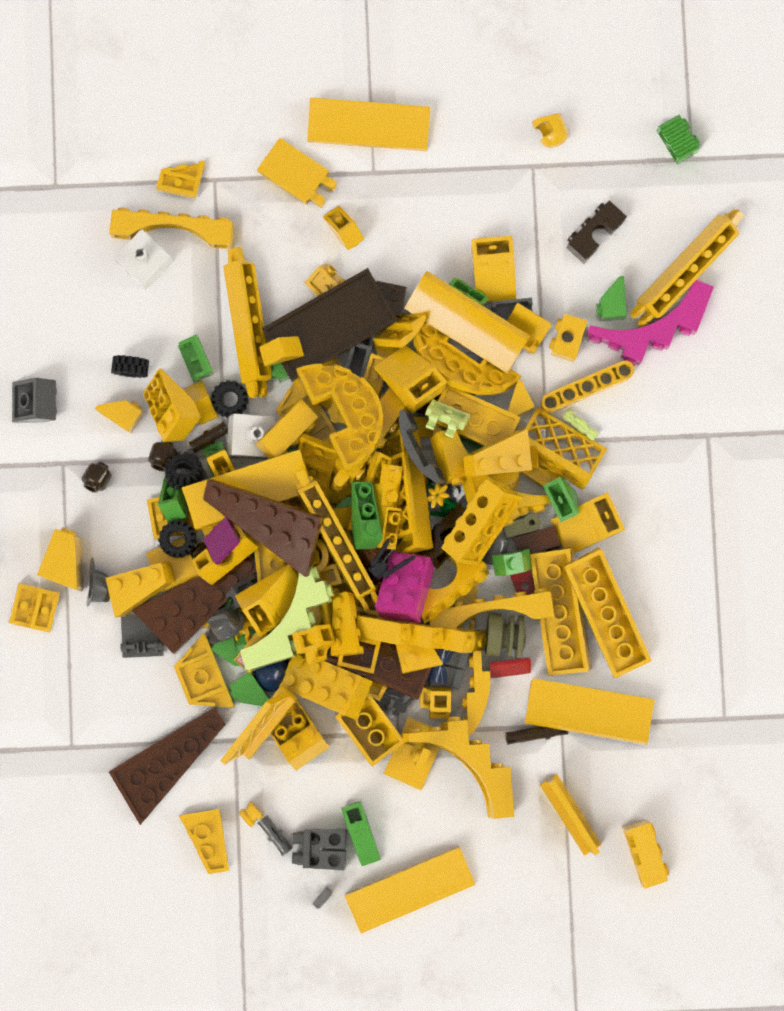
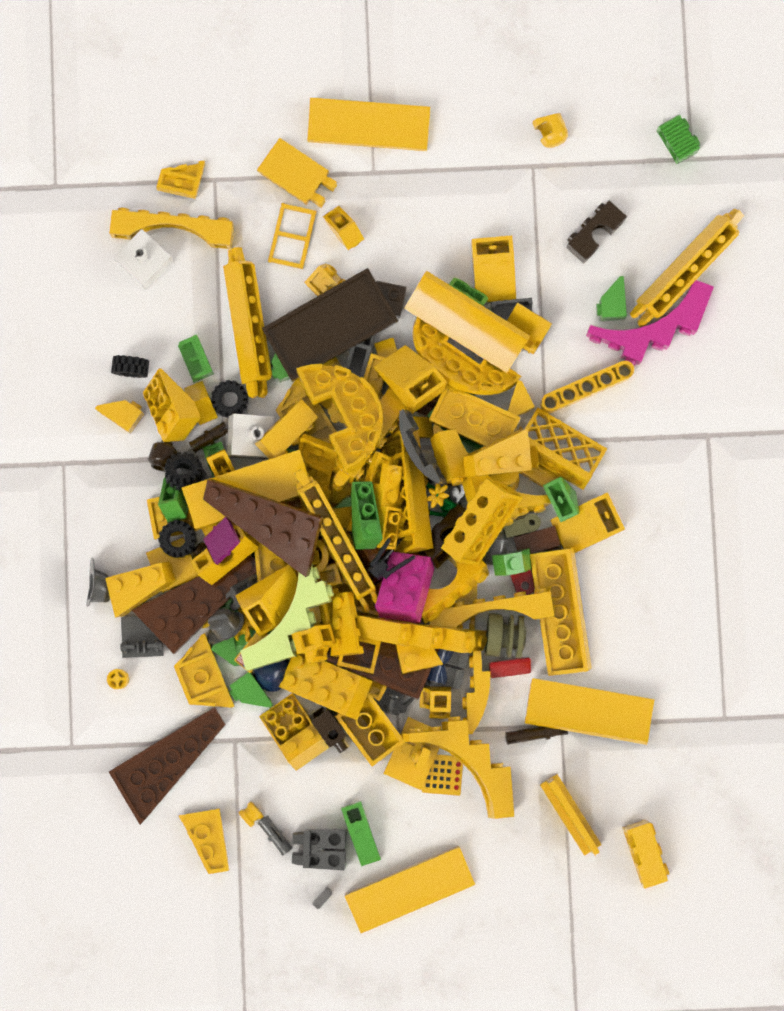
(34, 400): dark grey slope -> none
(34, 607): yellow slope -> none
(63, 560): yellow slope -> none
(96, 477): dark brown head -> none
(114, 679): none -> yellow wheel
(261, 725): yellow fence -> none
(279, 233): none -> yellow window
(281, 350): yellow slope -> none
(324, 722): none -> dark brown torso
(401, 332): yellow slope -> none
(441, 412): yellowish green plate -> none
(444, 776): none -> yellow sticker
(573, 326): yellow brick -> none
(580, 424): yellowish green axle -> none
(607, 613): yellow arch -> none

